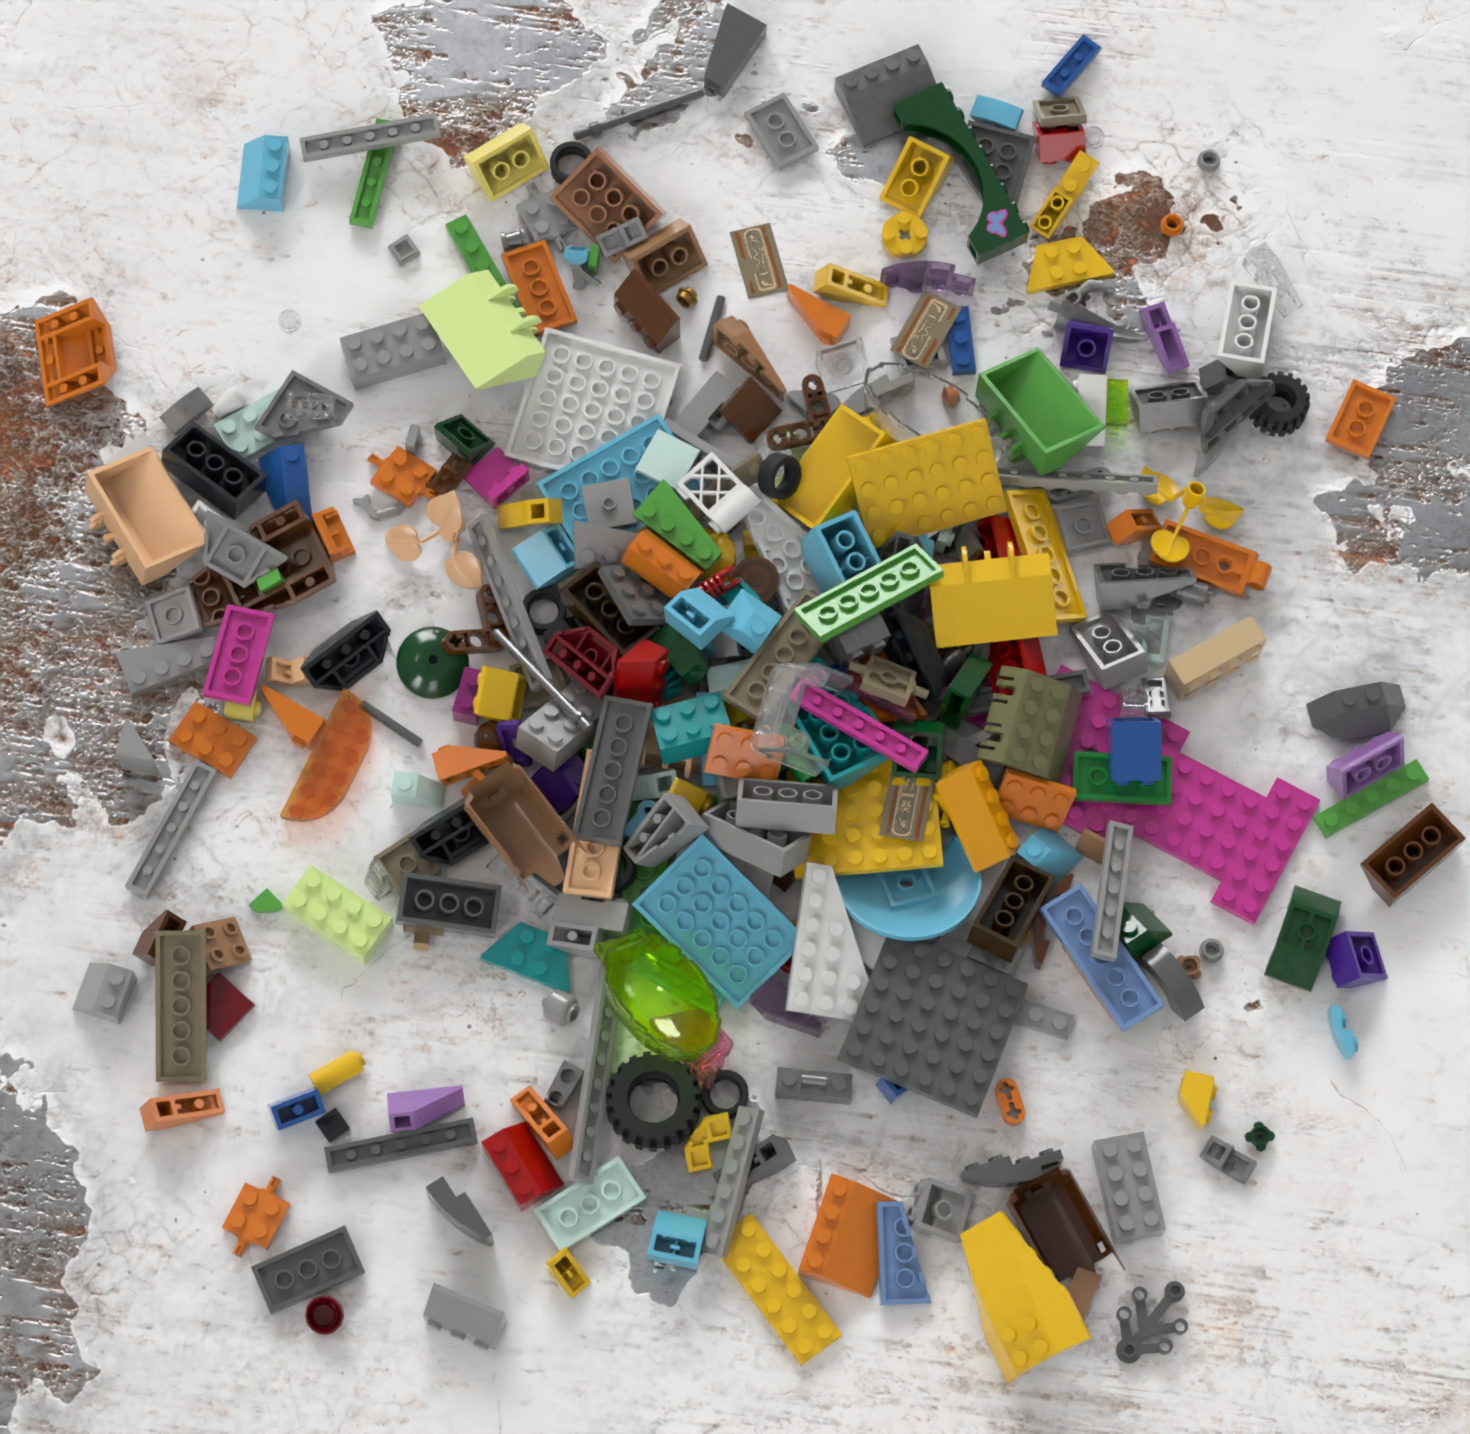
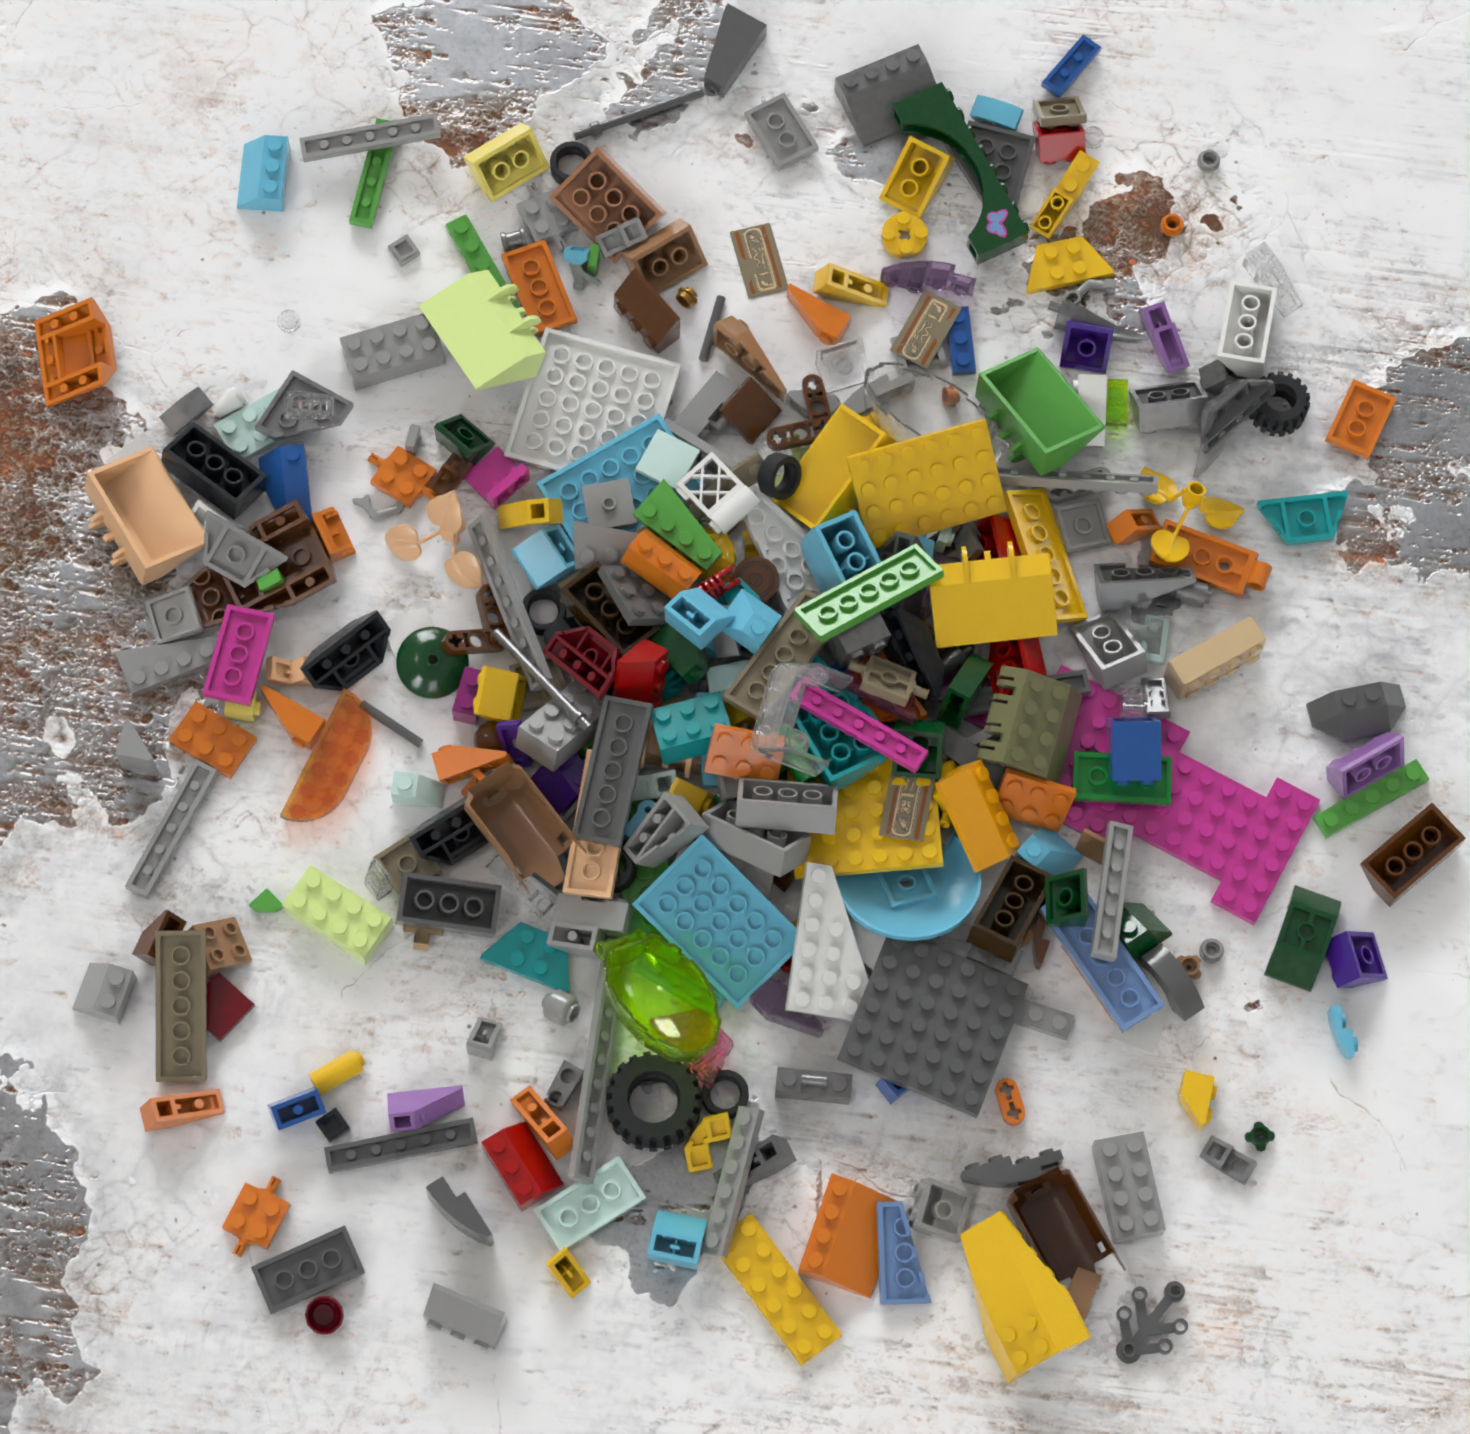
(483, 1038): none -> light grey slope
(1067, 899): none -> dark green slope
(1304, 517): none -> teal wing

